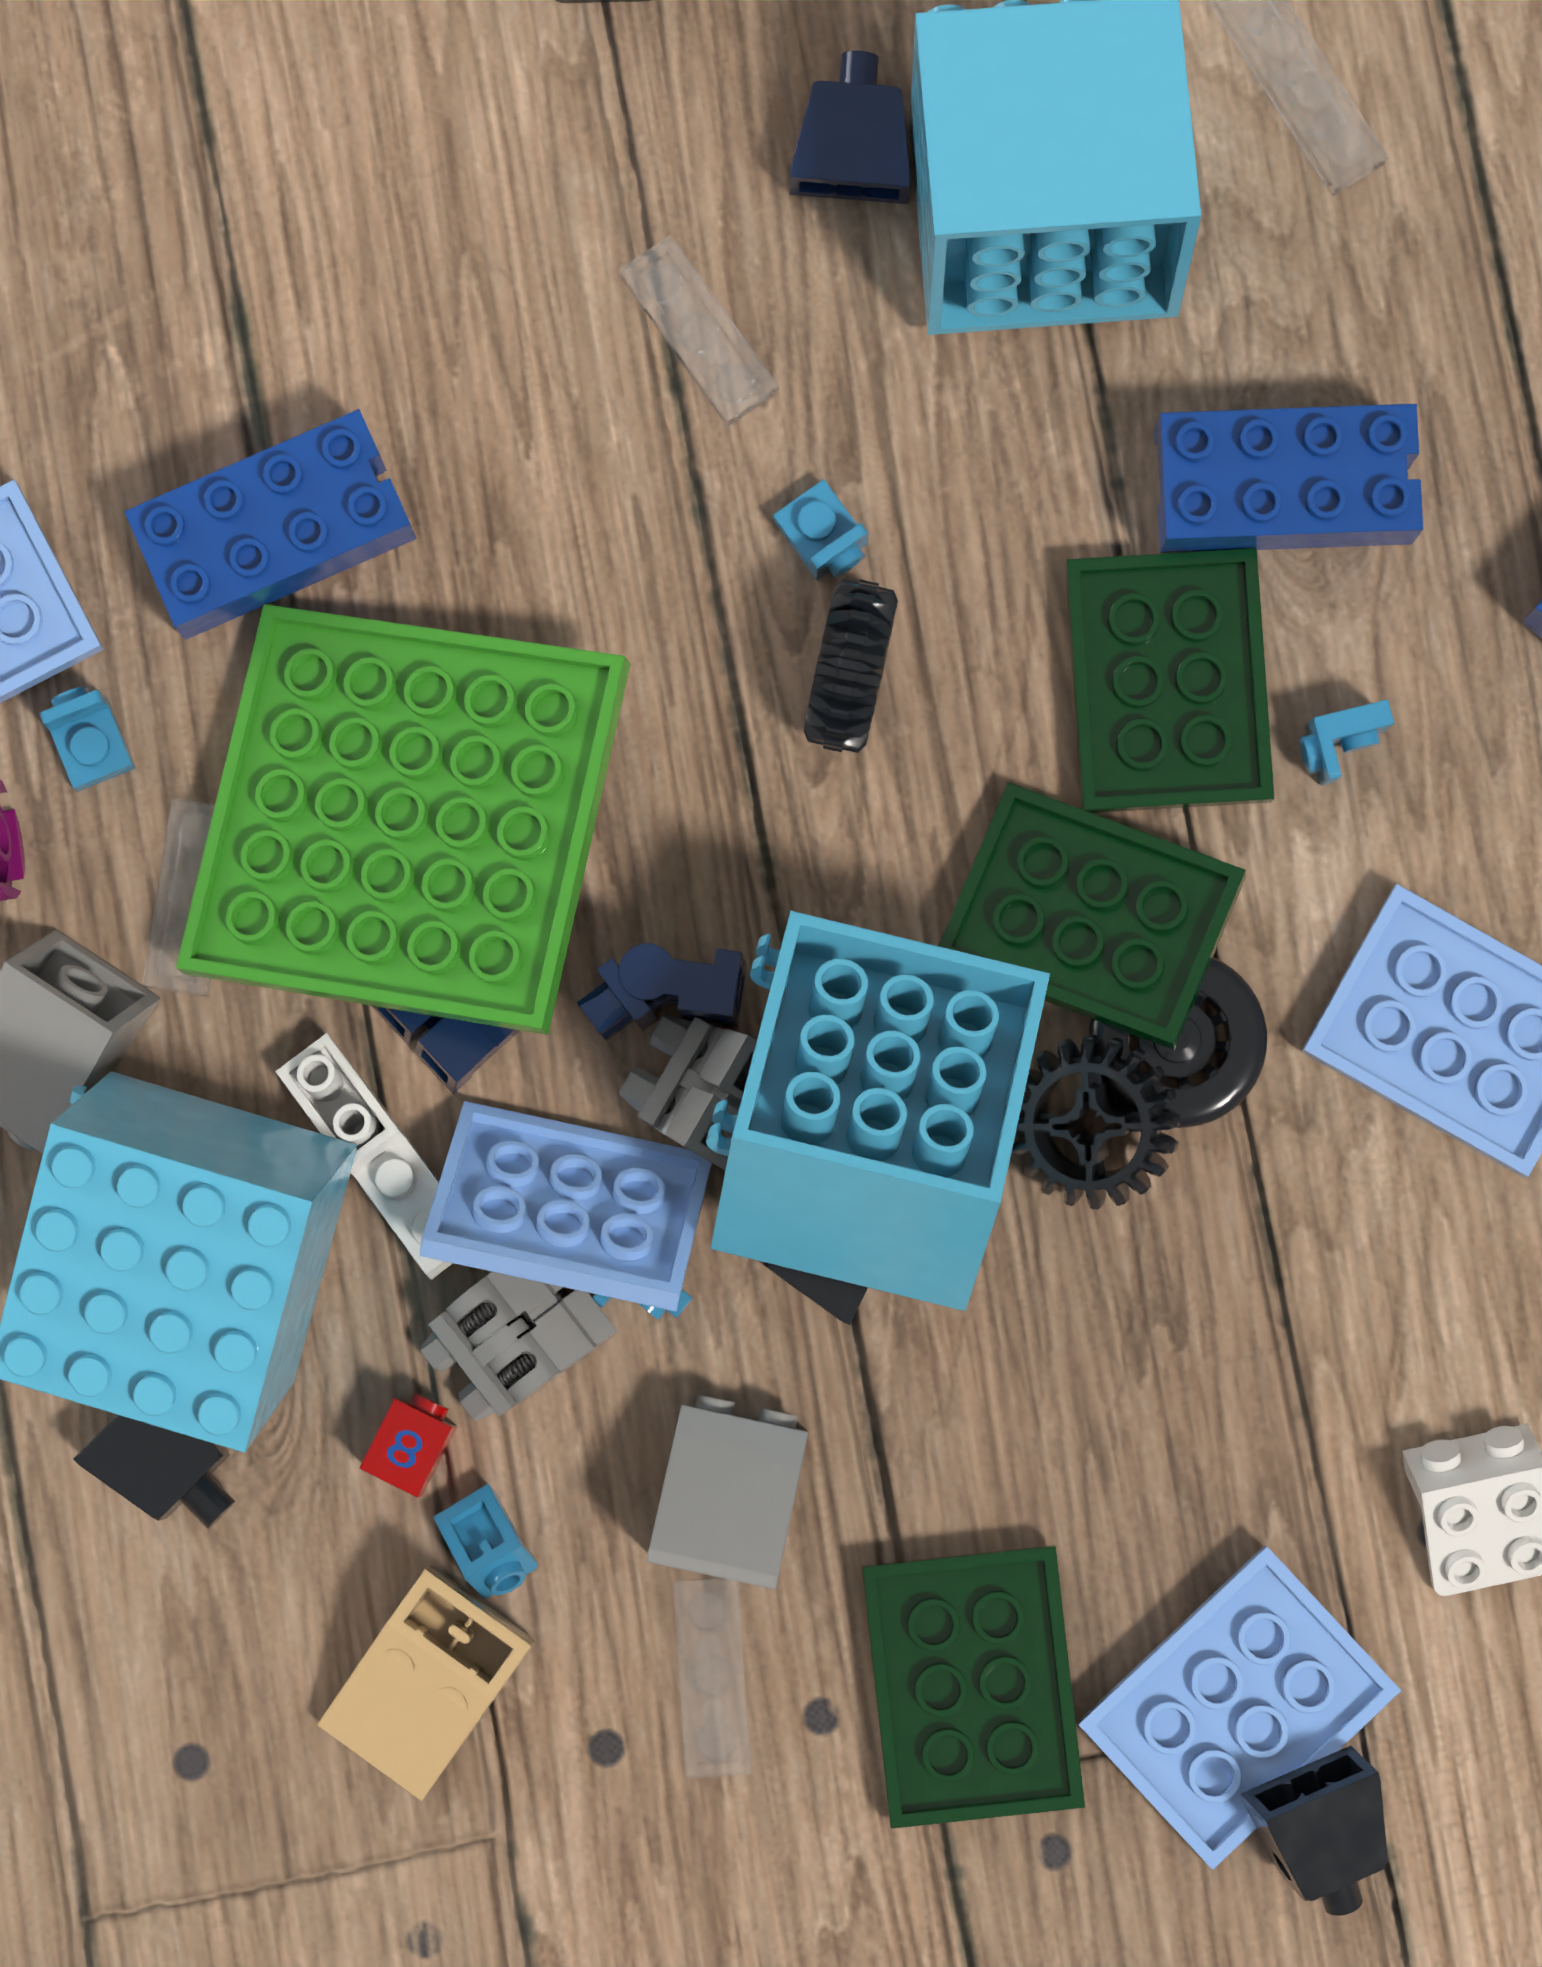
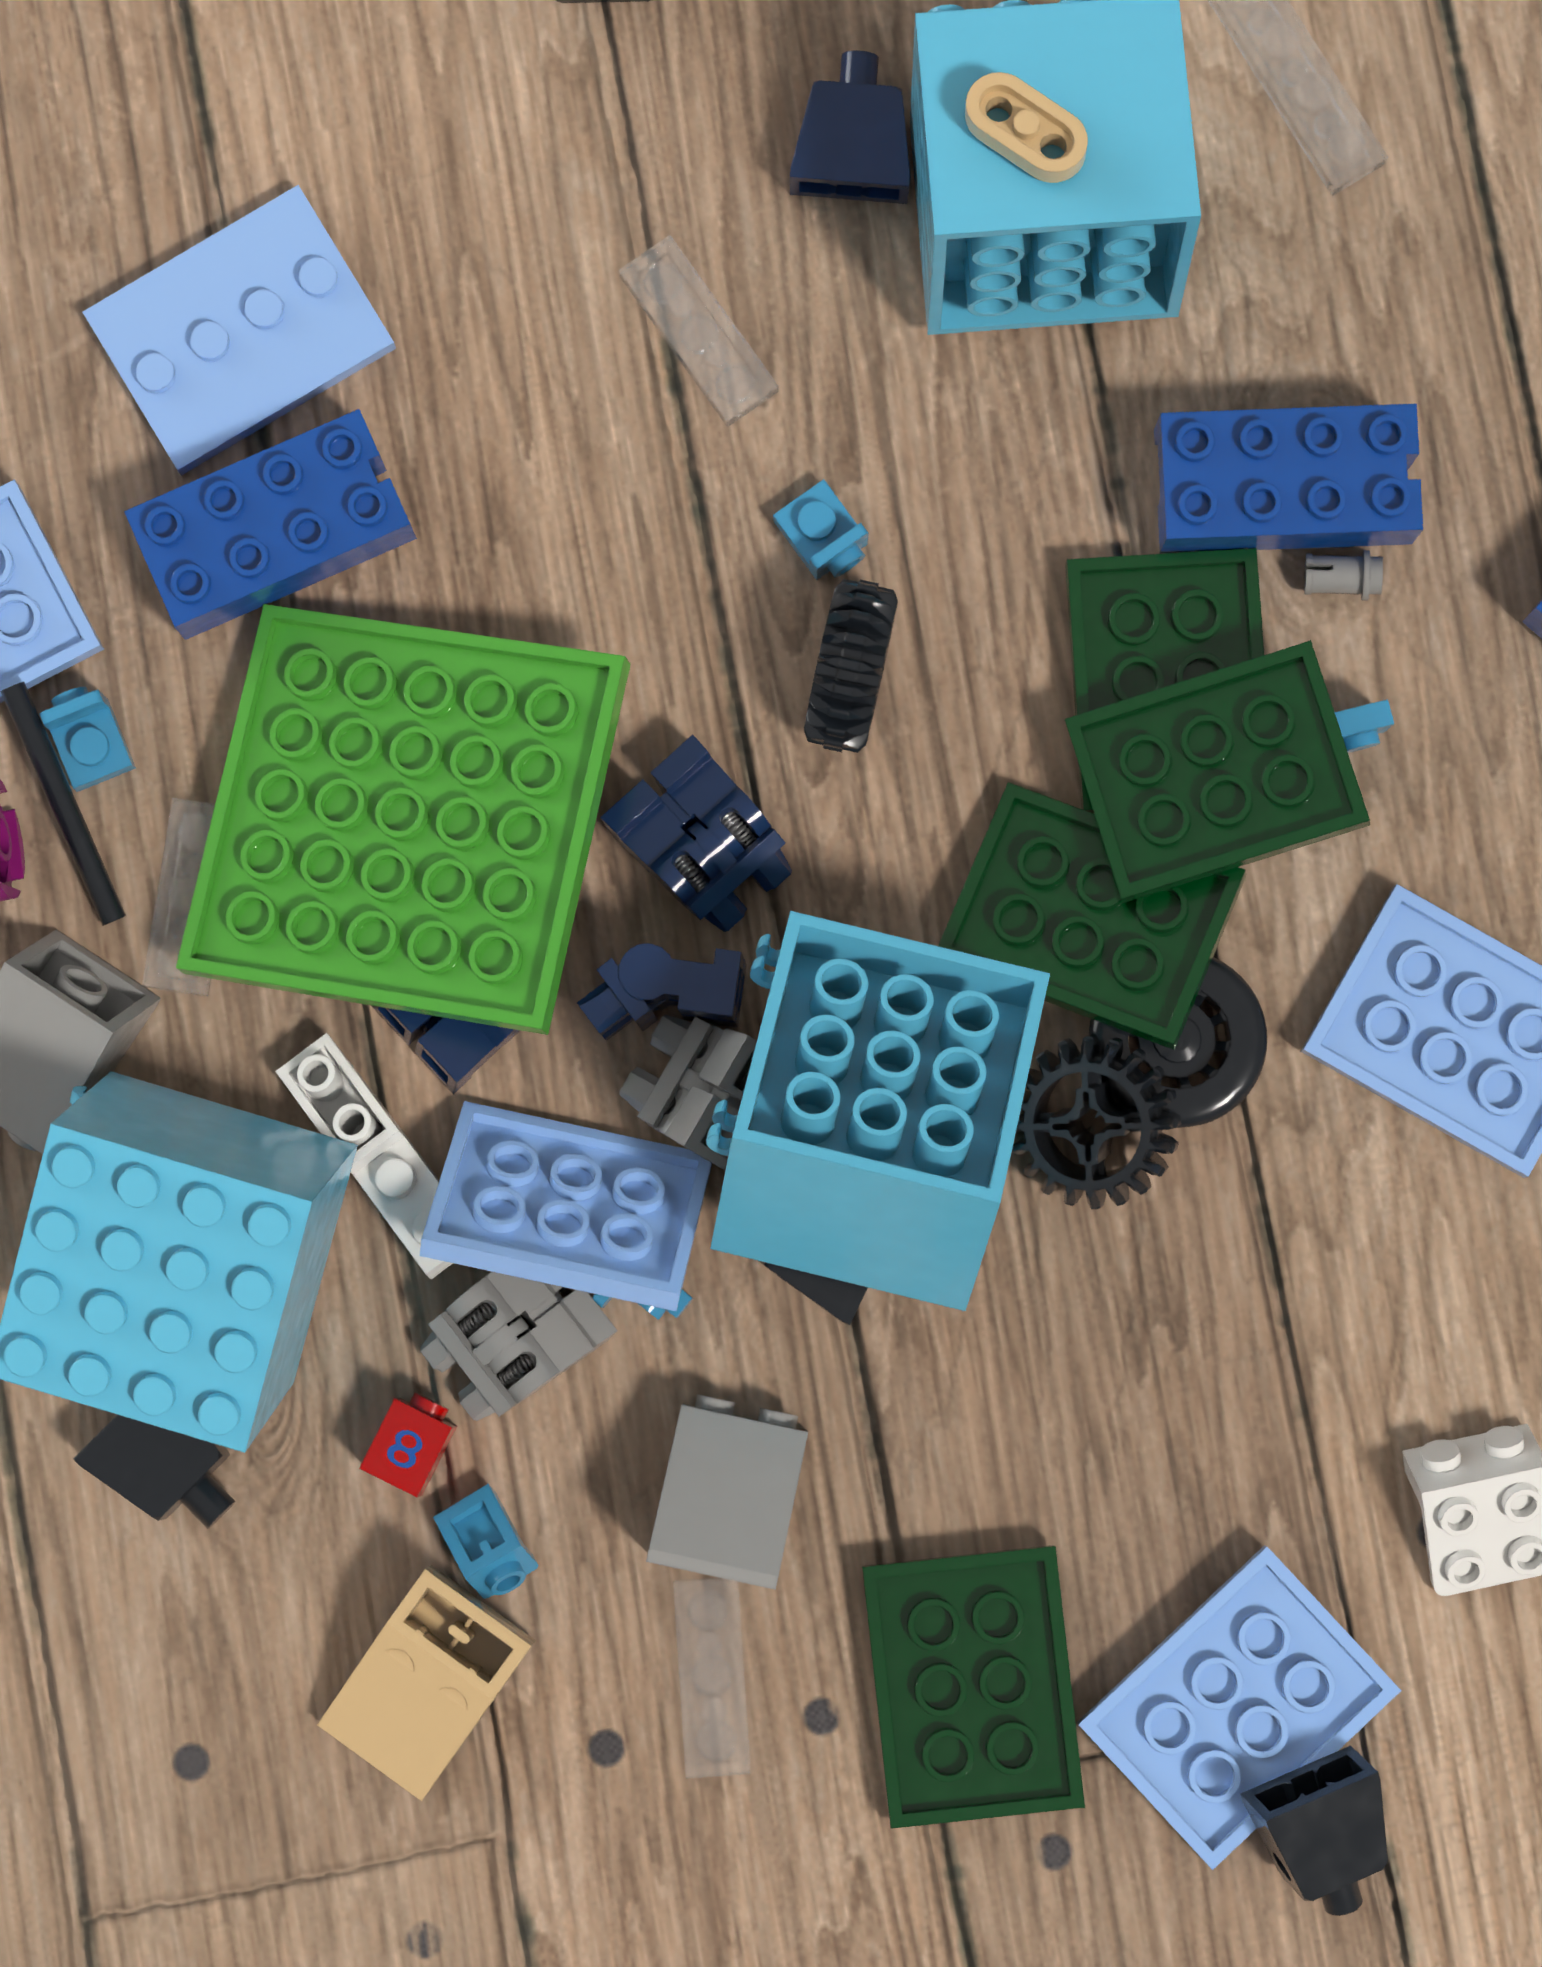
(63, 803): none -> black bar
(239, 330): none -> light blue plate
(699, 835): none -> dark blue hips
(1031, 126): none -> tan plate
(1217, 772): none -> dark green plate
(1343, 574): none -> light grey pin

